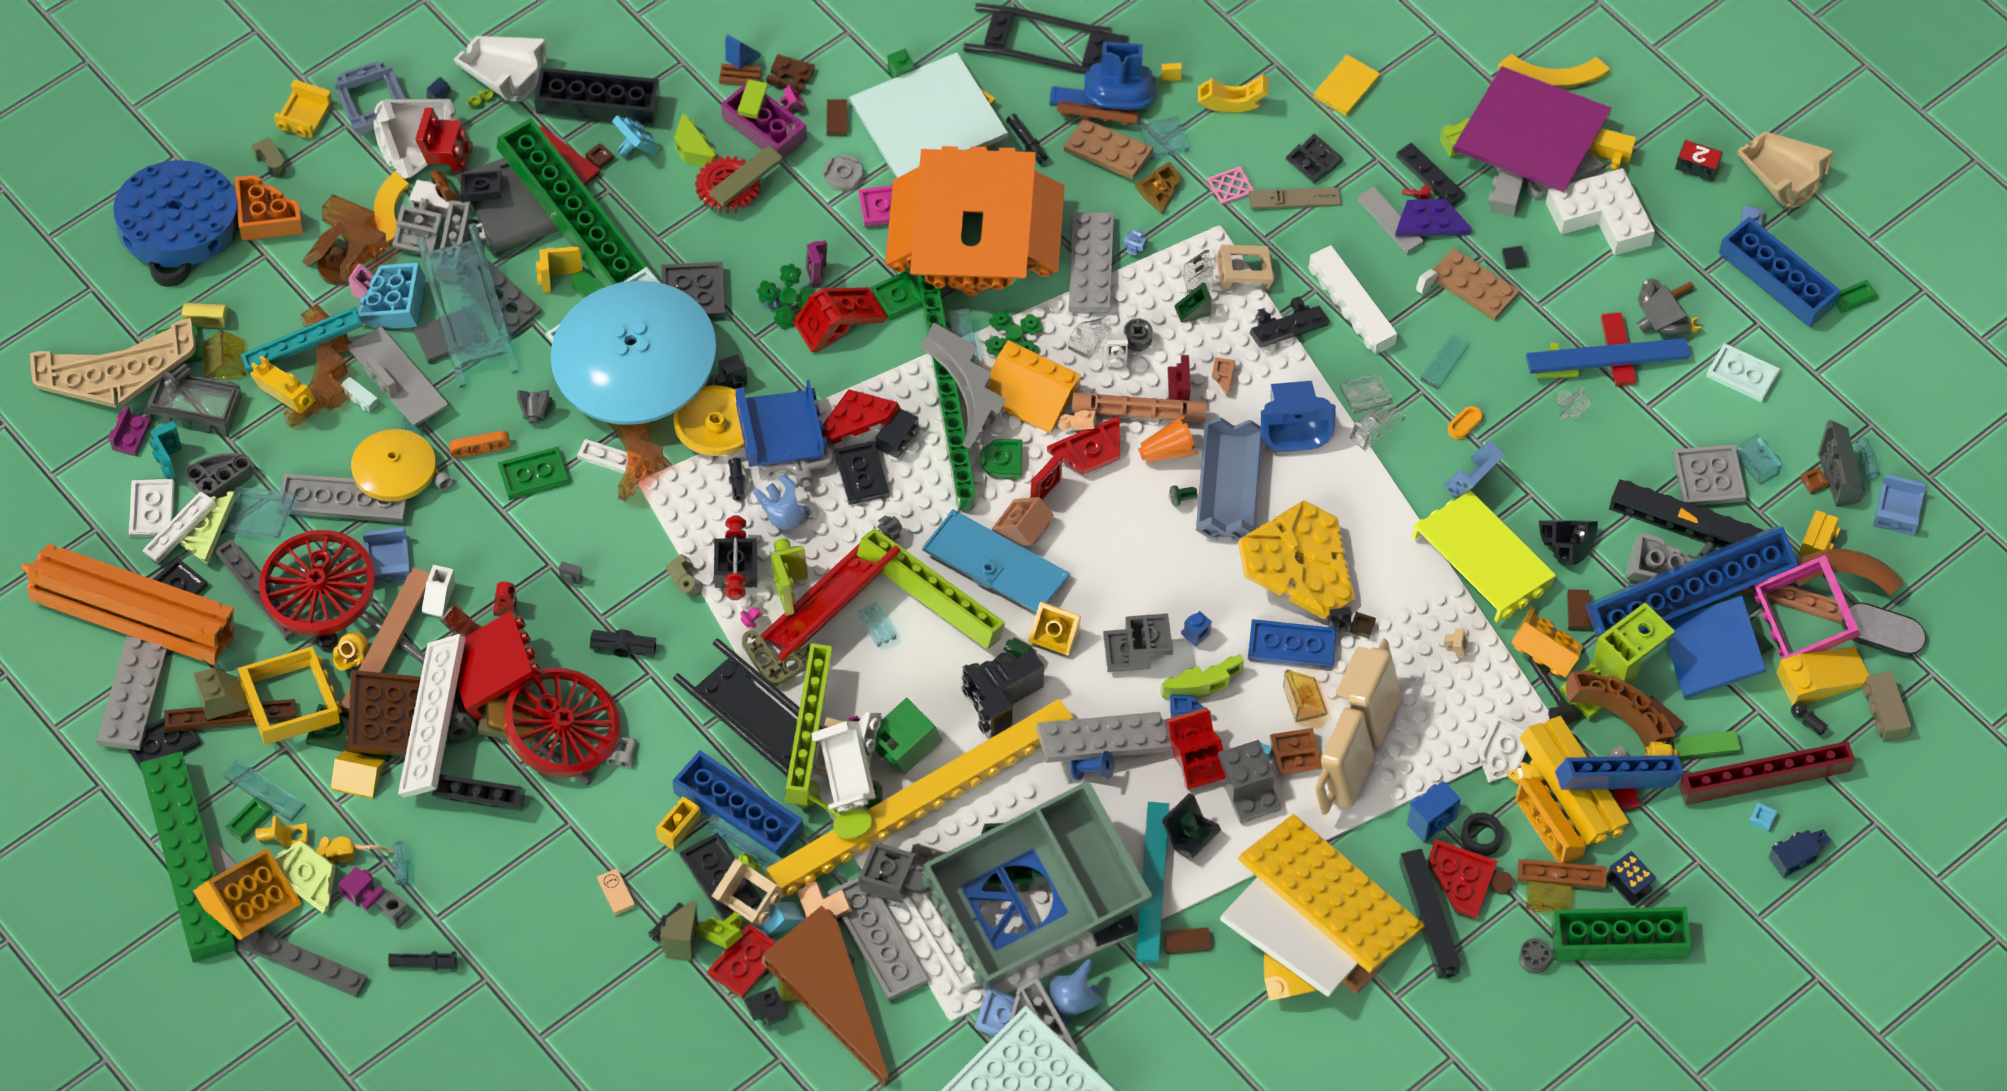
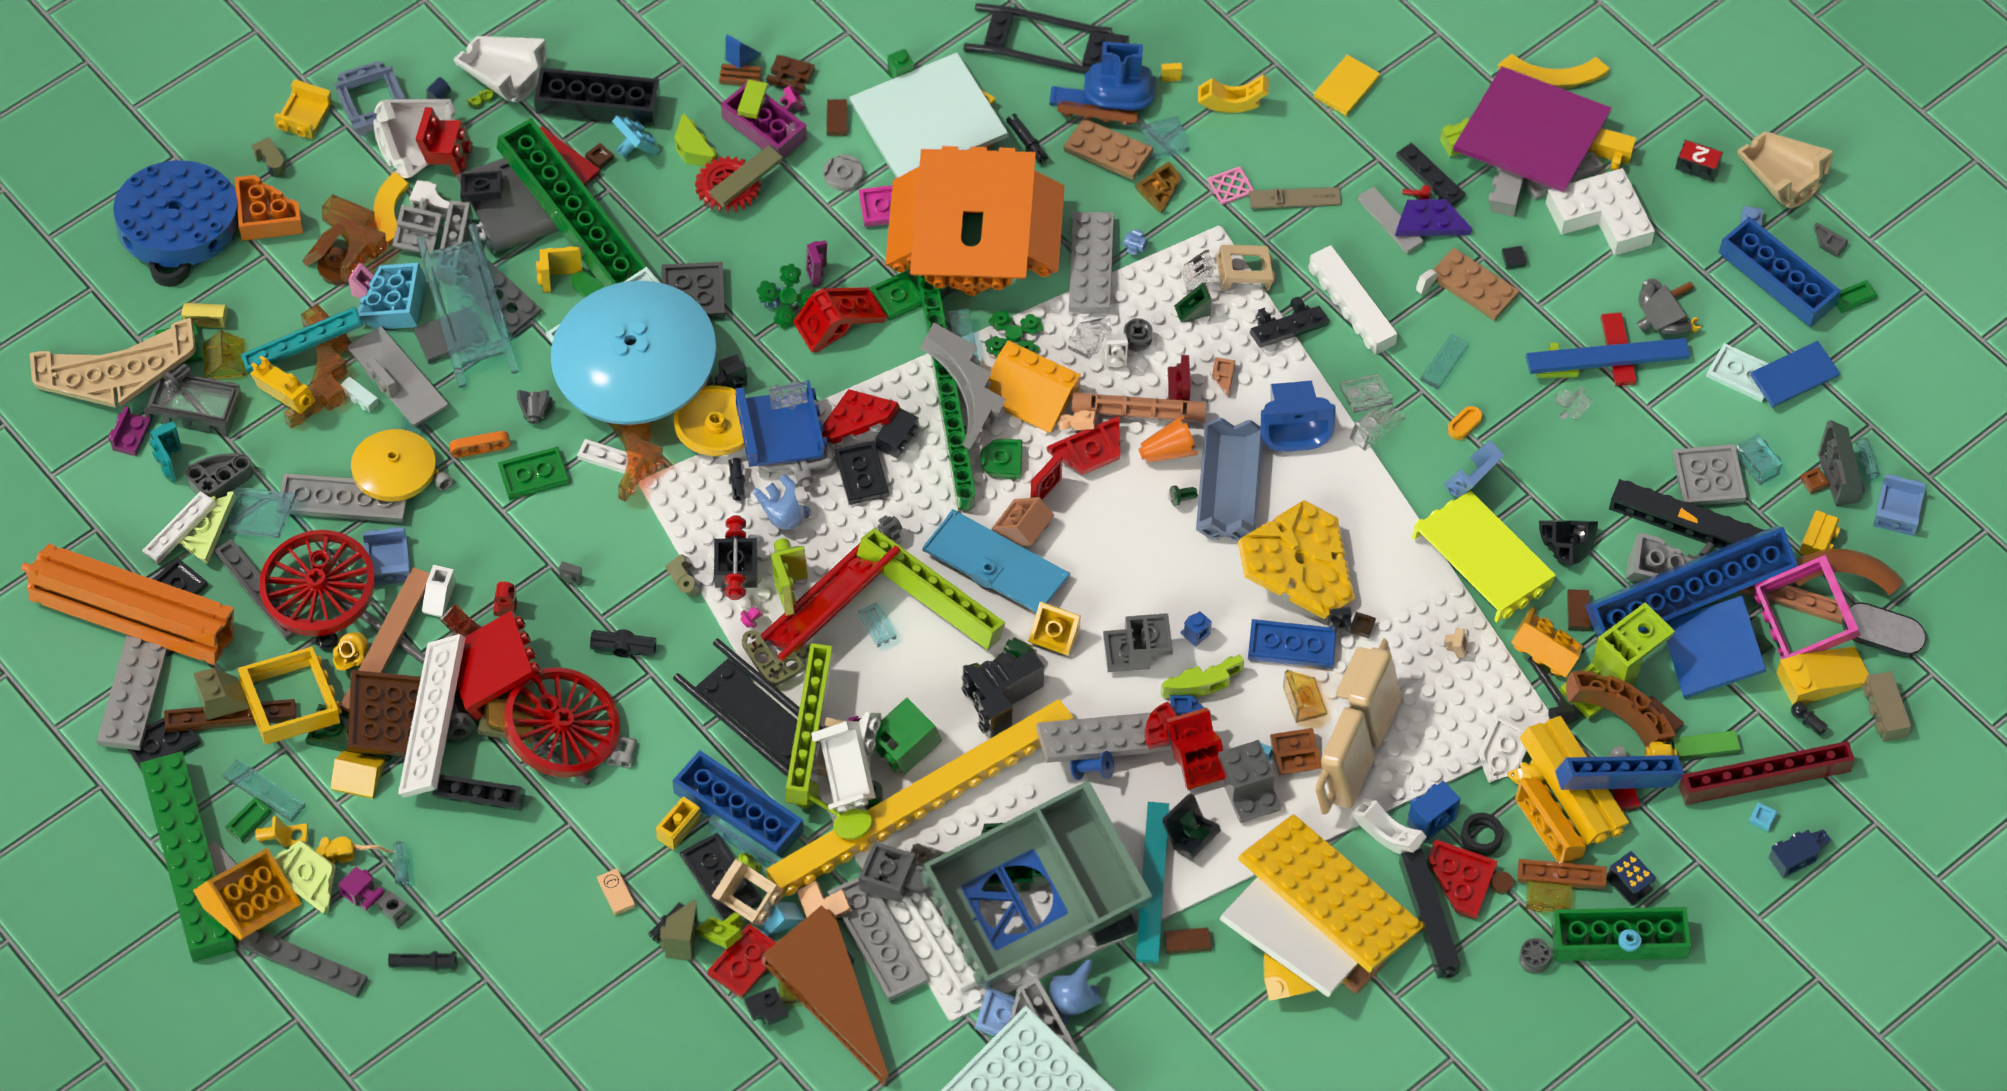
(151, 507): white tile -> none
(444, 187): dark orange slope -> none
(788, 395): none -> clear hips
(1156, 726): none -> red tile
(1314, 158): black slope -> none
(1386, 830): none -> white arch
(1625, 944): none -> medium azure plate
(1795, 374): none -> blue tile
(1829, 240): none -> dark grey tile

